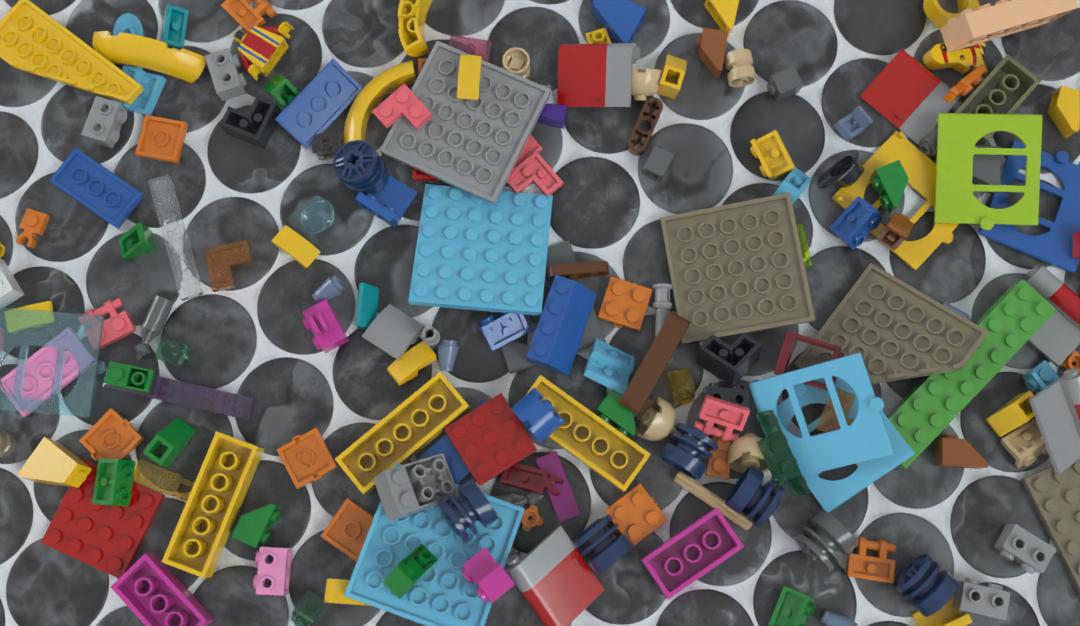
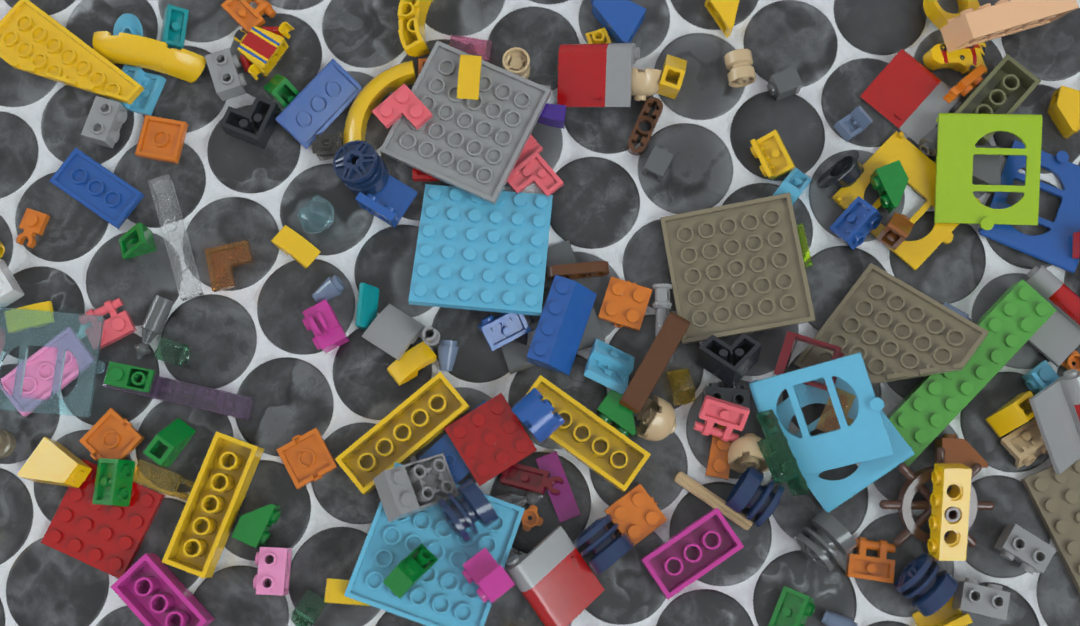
(349, 529): orange plate -> none
(689, 449): dark blue wheel -> none
(712, 49): dark orange slope -> none
(948, 510): none -> brick

